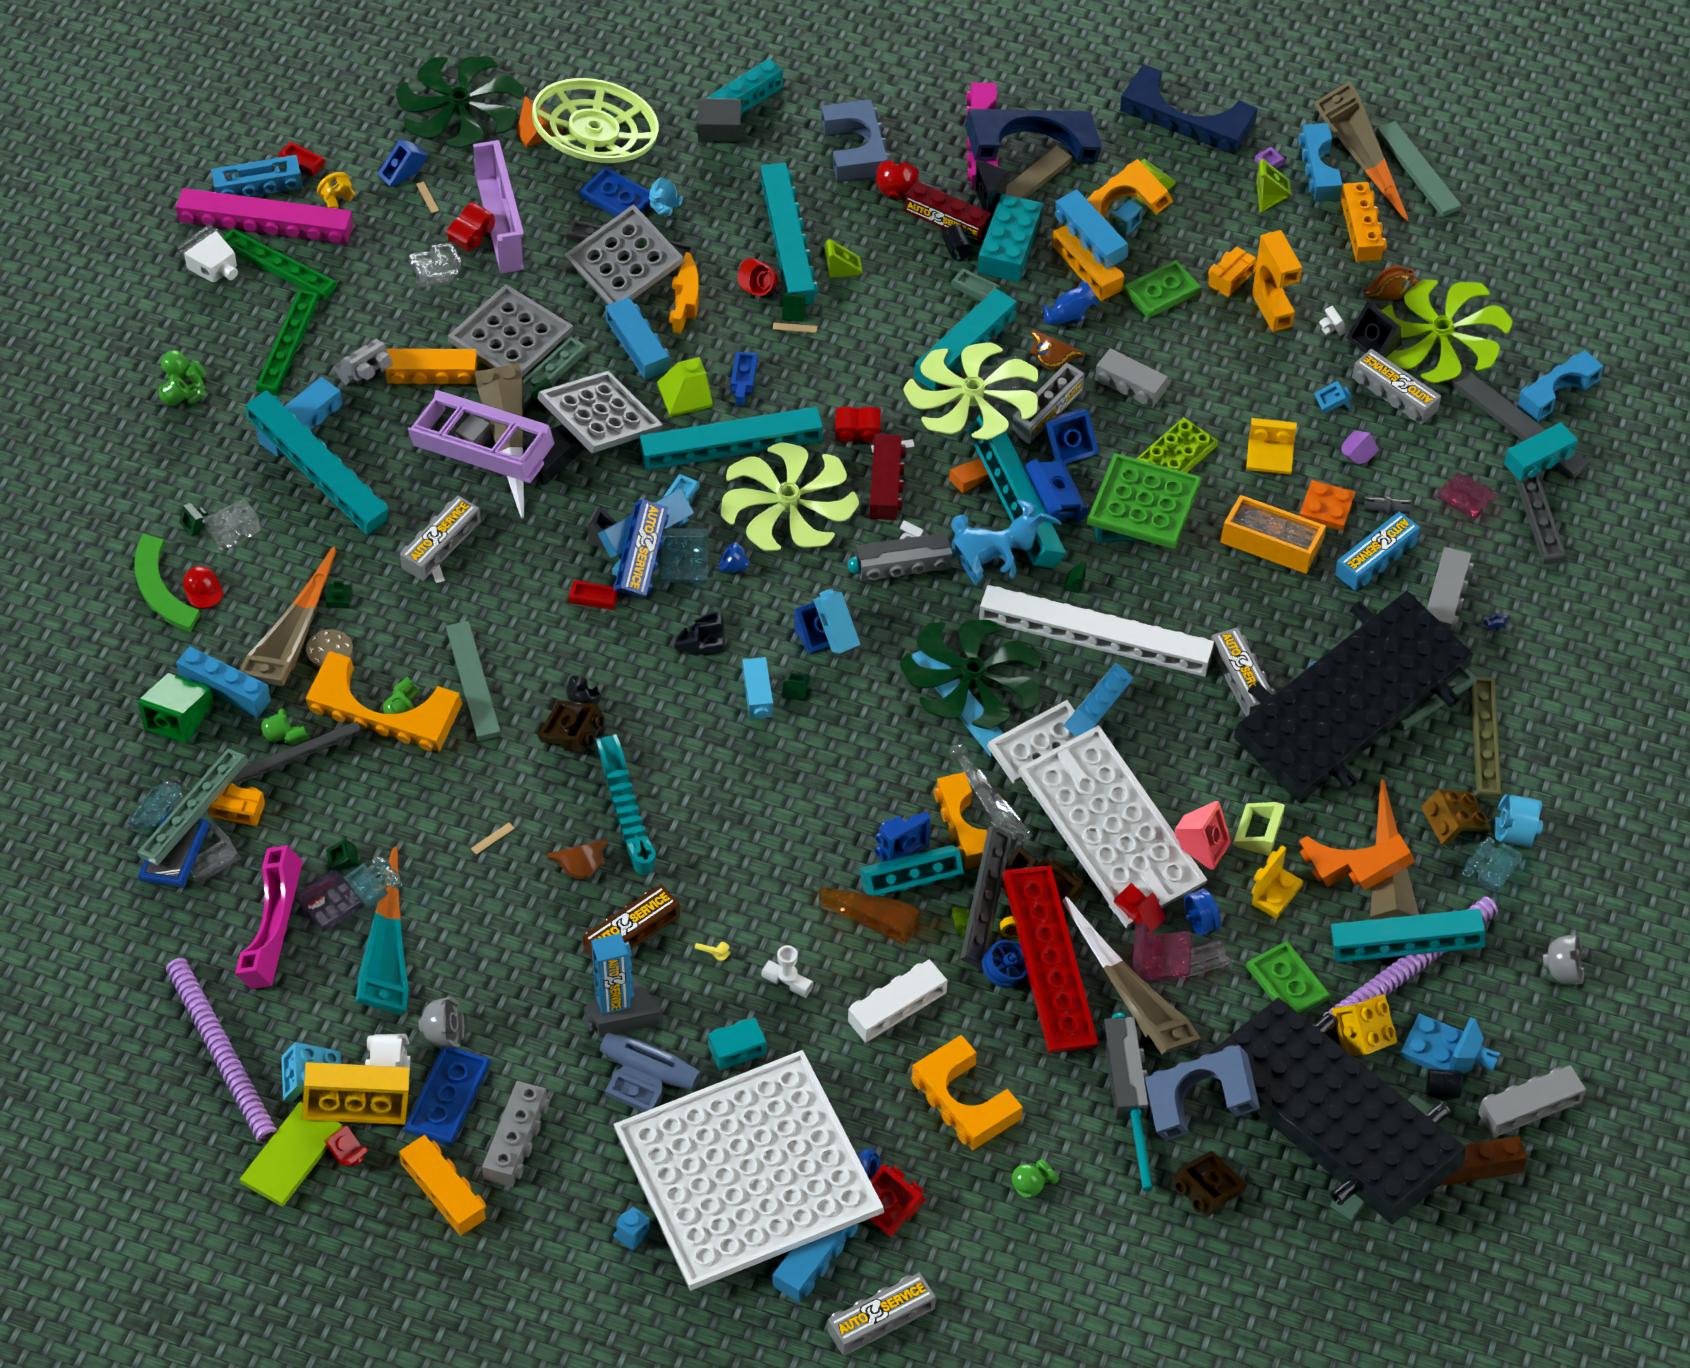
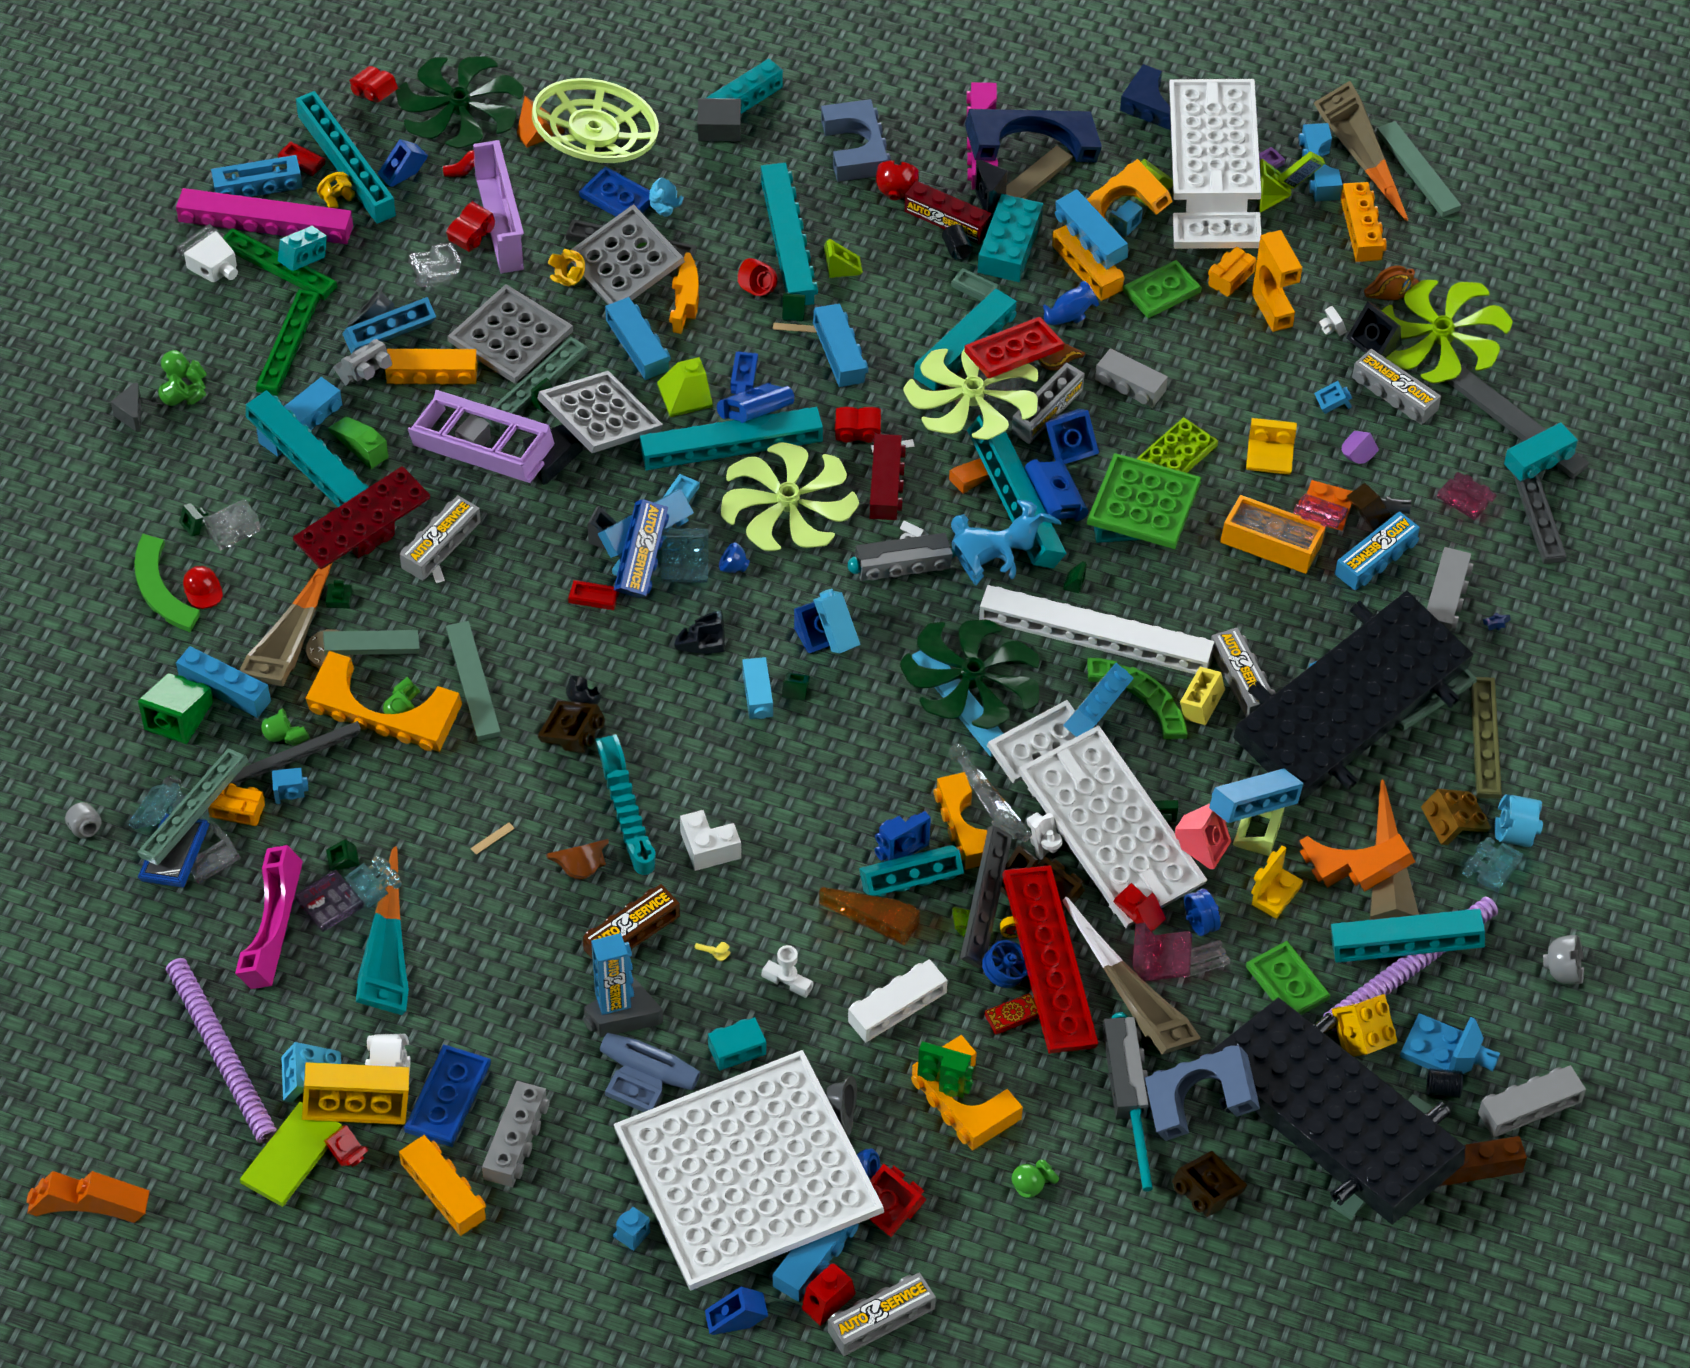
(83, 820): none -> light grey head
(92, 1194): none -> orange arch
(128, 407): none -> dark grey slope
(289, 784): none -> dark azure brick
(302, 248): none -> teal brick
(345, 157): none -> teal brick
(361, 441): none -> bright green slope
(362, 520): none -> dark red bracket
(371, 642): none -> sand green tile
(373, 84): none -> red brick
(377, 305): none -> dark grey piece
(390, 324): none -> dark azure brick
(427, 197): tan piece -> none
(442, 1023): light grey cylinder -> none
(461, 168): none -> red arm
(504, 391): dark tan plate -> none
(561, 264): none -> yellow piece
(706, 845): none -> white brick
(736, 1311): none -> blue slope
(755, 402): none -> blue piece
(832, 1291): none -> red torso
(840, 345): none -> dark azure brick
(843, 1101): none -> dark grey piece
(947, 1067): none -> green plate
(1012, 1014): none -> tile
(1014, 347): none -> red plate
(1044, 834): none -> white hips
(1150, 692): none -> bright green tile
(1168, 809): none -> dark green tile
(1202, 695): none -> light yellow brick
(1215, 162): none -> white piece
(1256, 795): none -> dark azure brick
(1301, 169): none -> tile
(1320, 510): none -> clear pink plate
(1369, 506): none -> dark brown slope
(1578, 372): dark azure arch -> none

